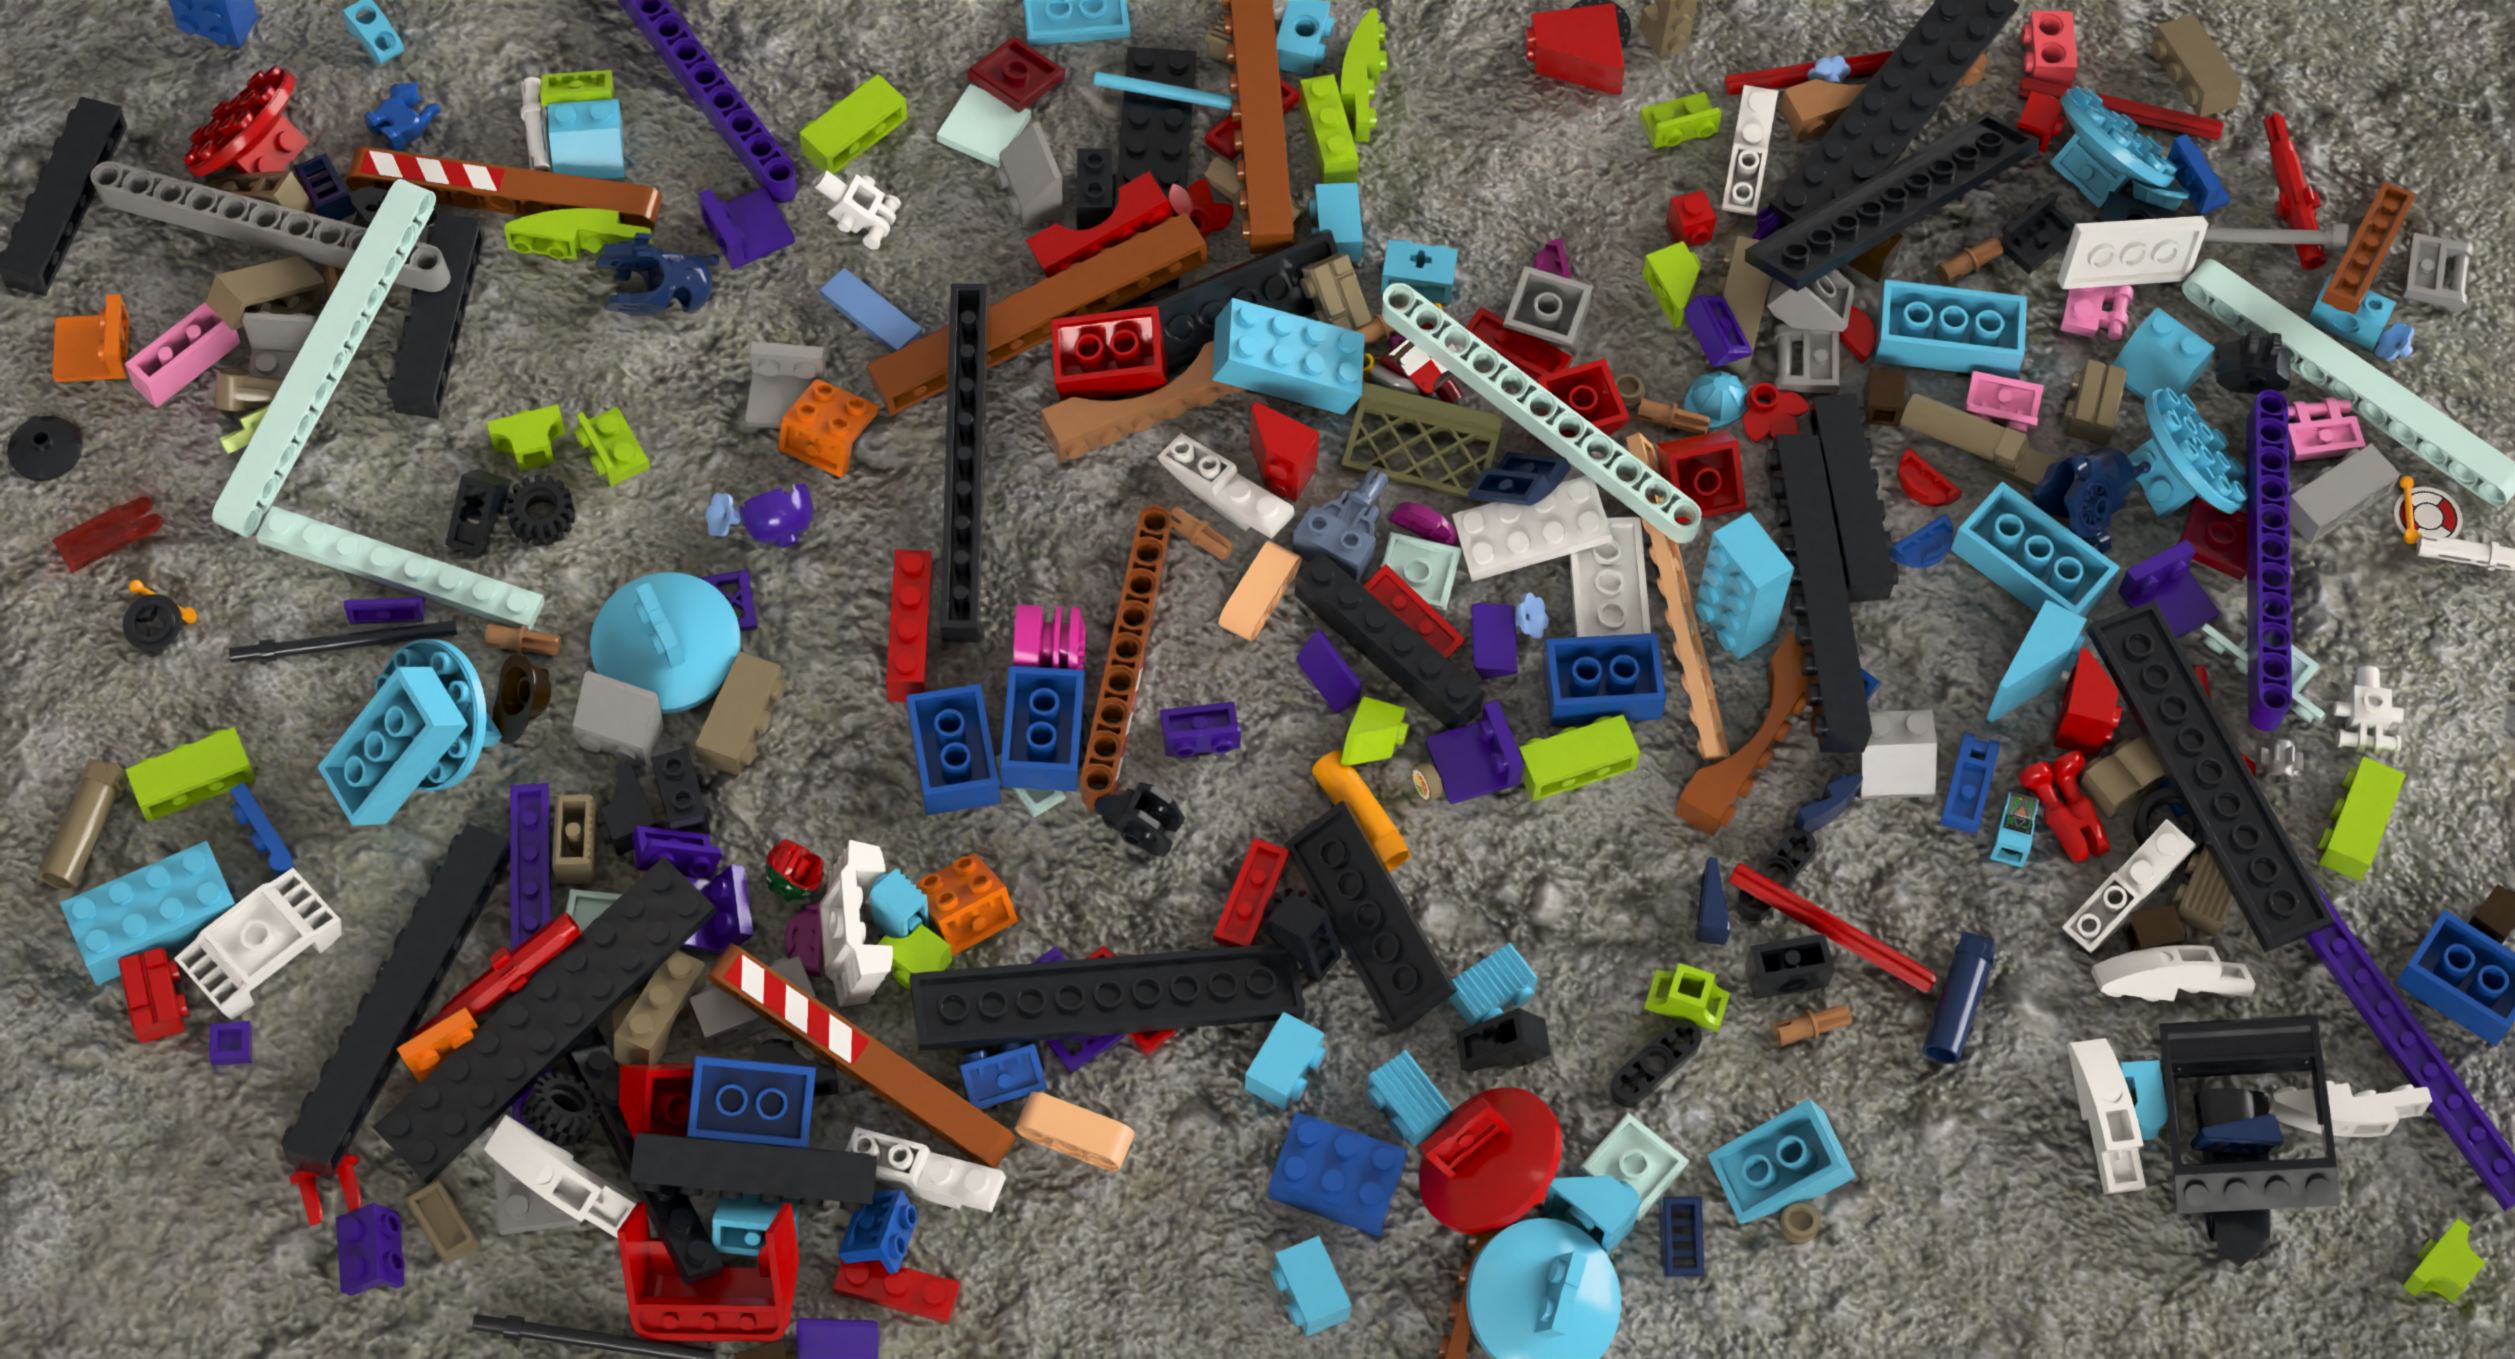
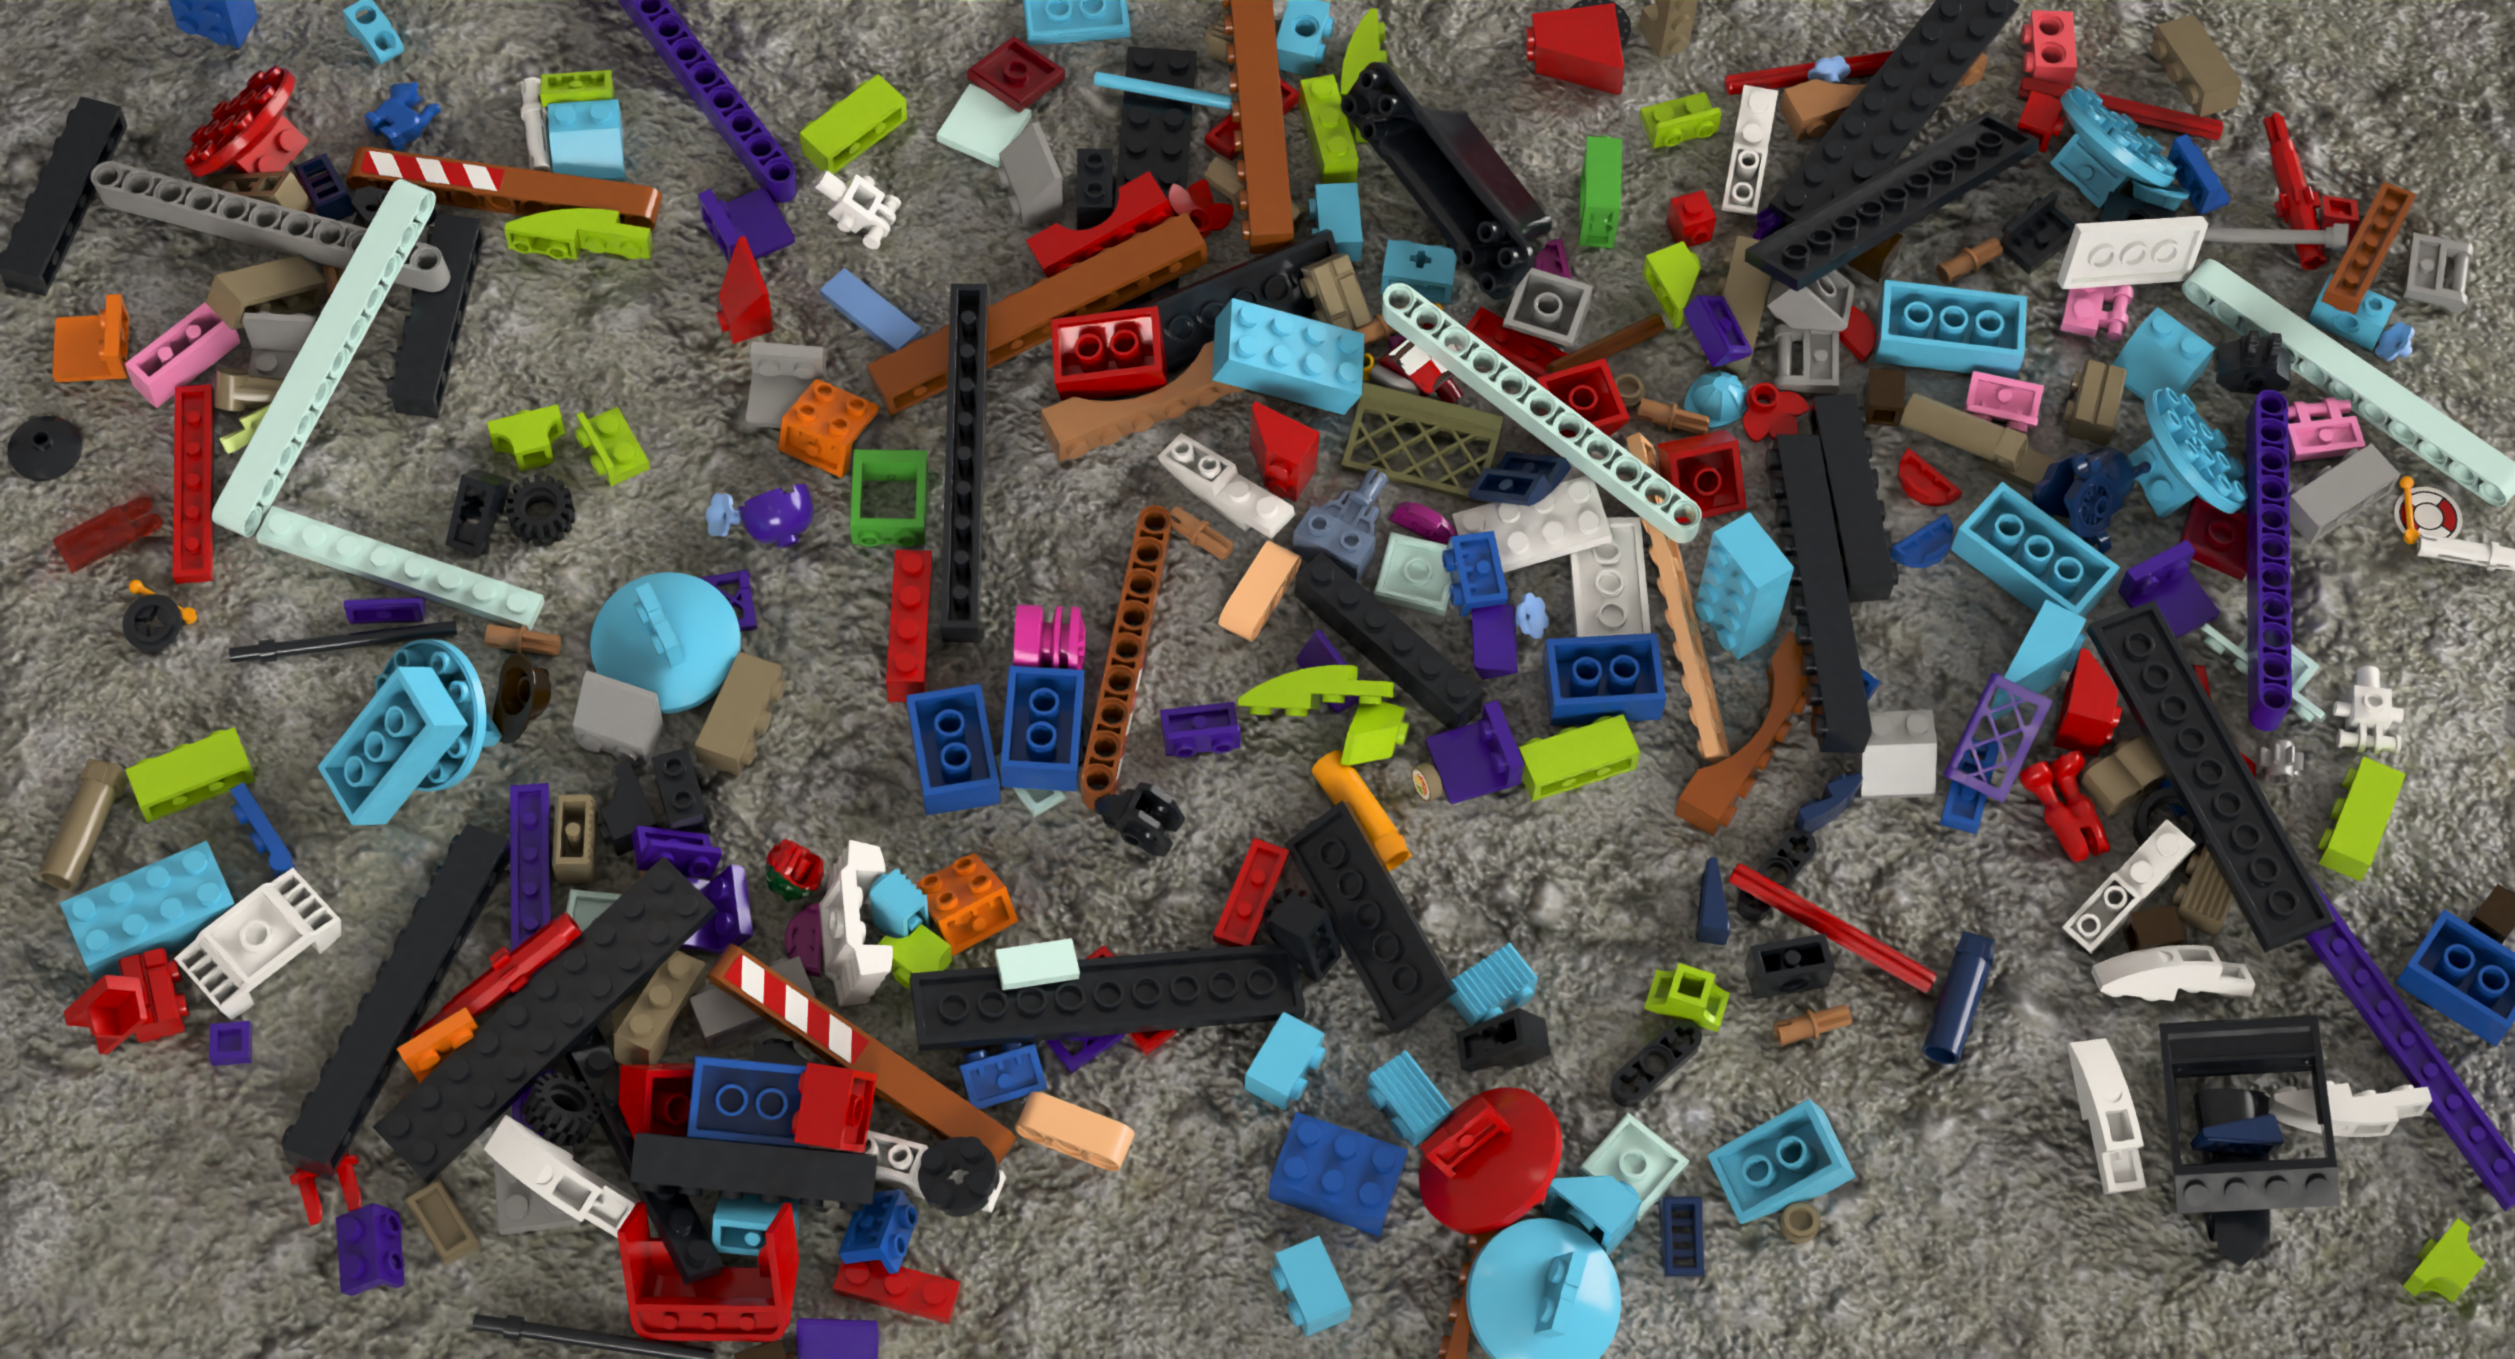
(110, 1010): none -> red panel
(193, 484): none -> red plate
(665, 273): dark blue helmet -> none
(744, 297): none -> red slope
(834, 1107): none -> red slope
(889, 466): none -> bright green window
(949, 1156): none -> black plate
(1037, 964): none -> light aqua tile
(1302, 689): none -> lime slope
(1414, 611): red plate -> none
(1452, 178): none -> black piece
(1474, 572): none -> blue bracket
(1600, 191): none -> bright green window
(1610, 344): none -> reddish brown axle
(2013, 765): none -> dark purple window
(2015, 829): leg -> none
(2147, 1095): medium azure leg -> none
(2339, 211): none -> red bracket

